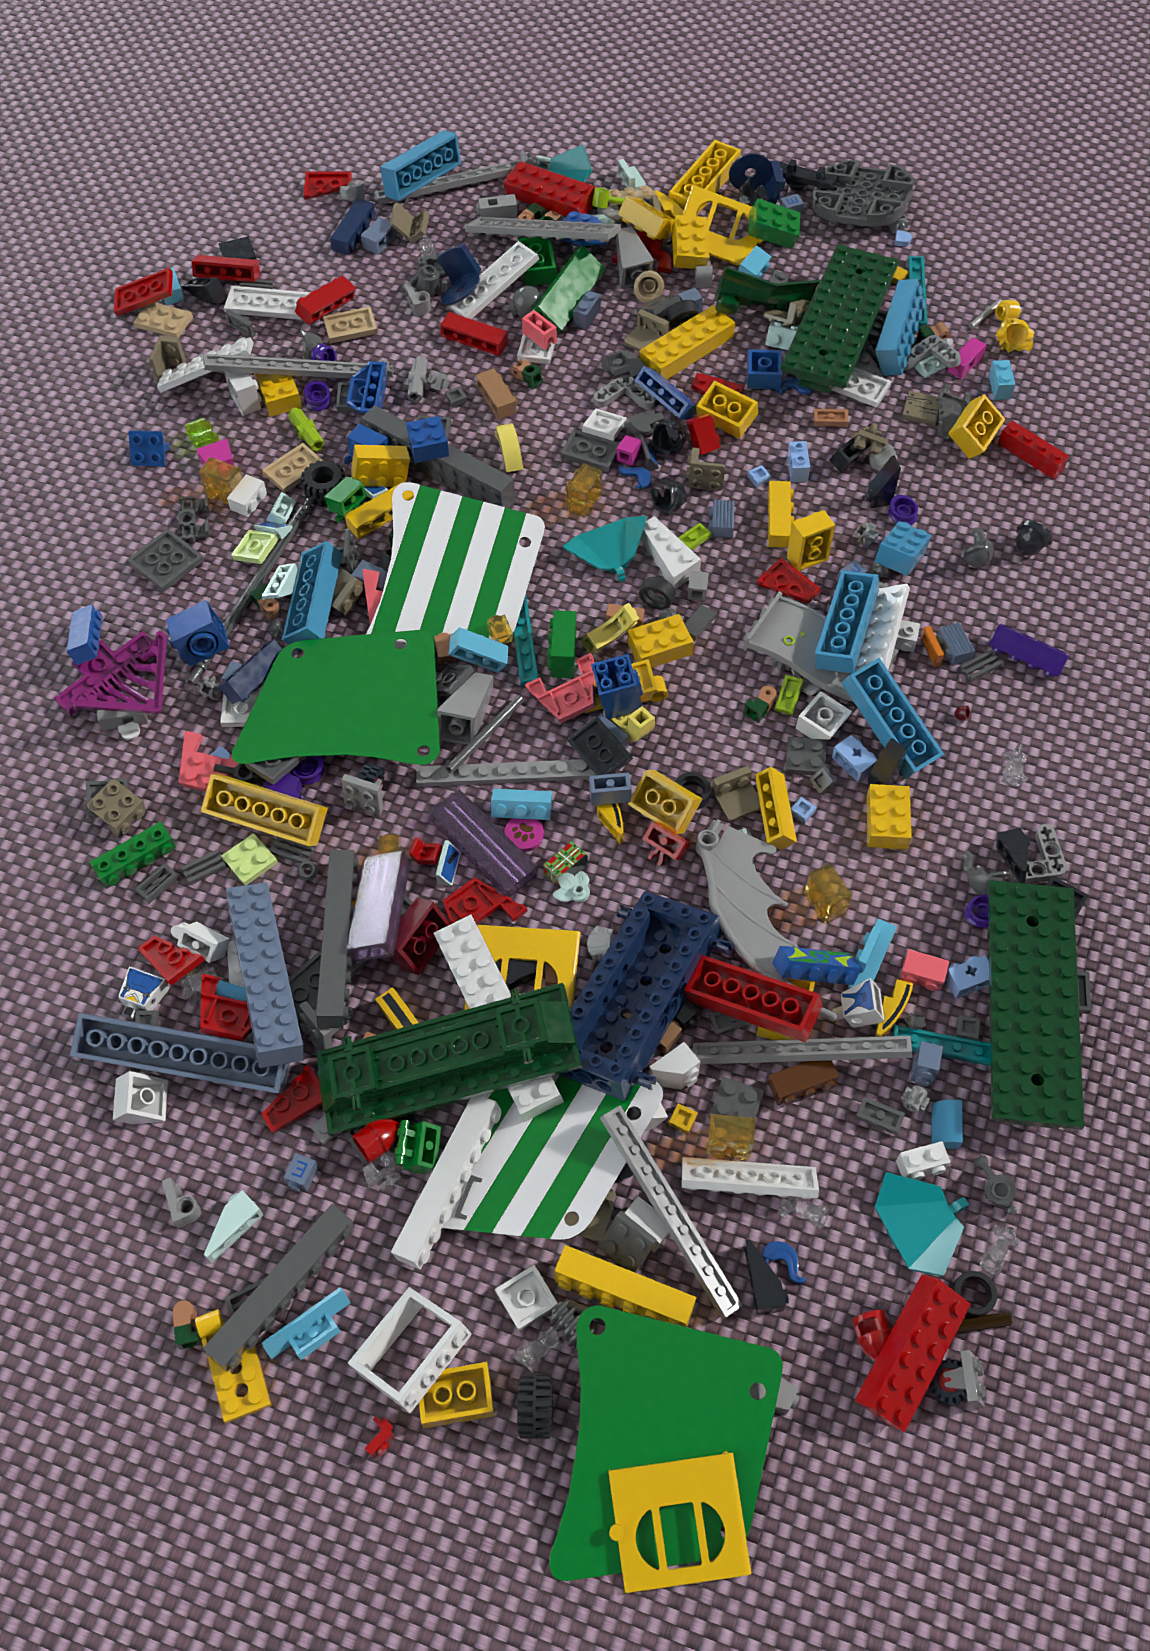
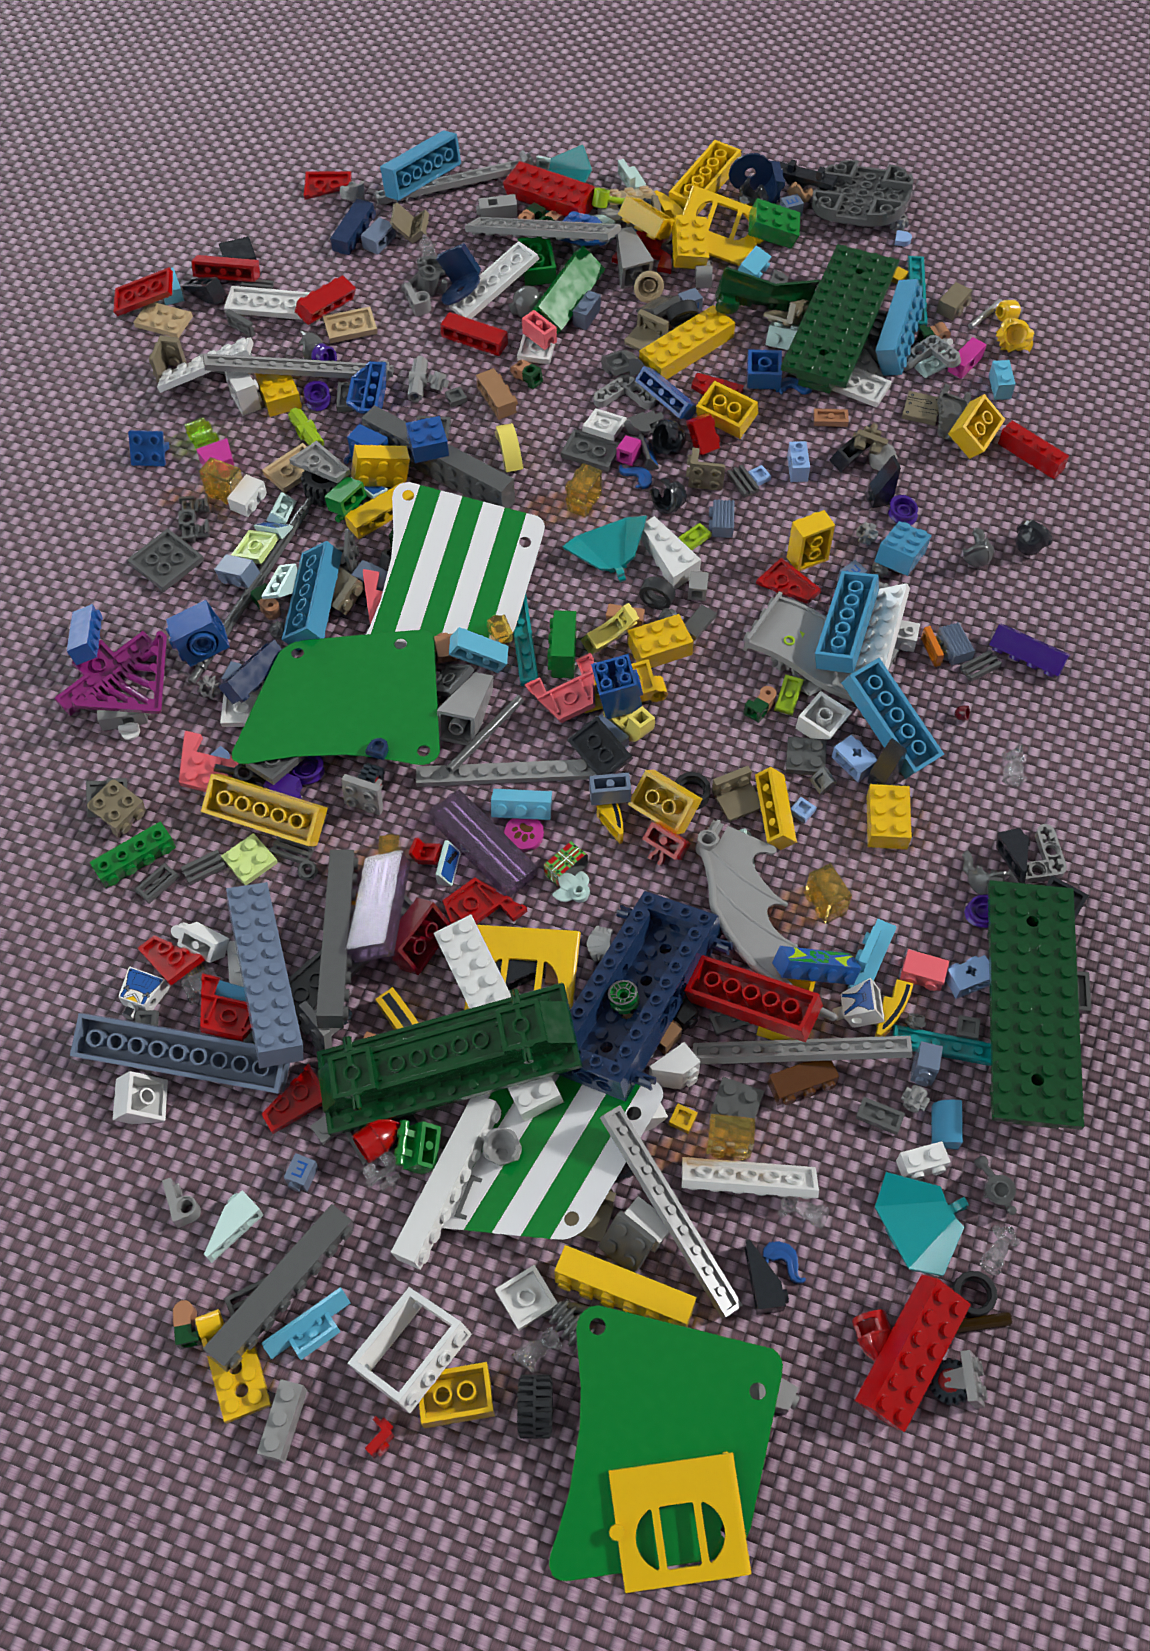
(237, 571): none -> sand blue brick
(282, 1421): none -> light grey brick
(320, 462): none -> light grey wing
(377, 748): none -> dark blue tile
(501, 1146): none -> light grey hair
(623, 989): none -> green wheel
(745, 479): none -> dark grey tile
(779, 513): yellow brick -> none
(796, 189): none -> medium nougat panel
(954, 301): none -> dark tan brick

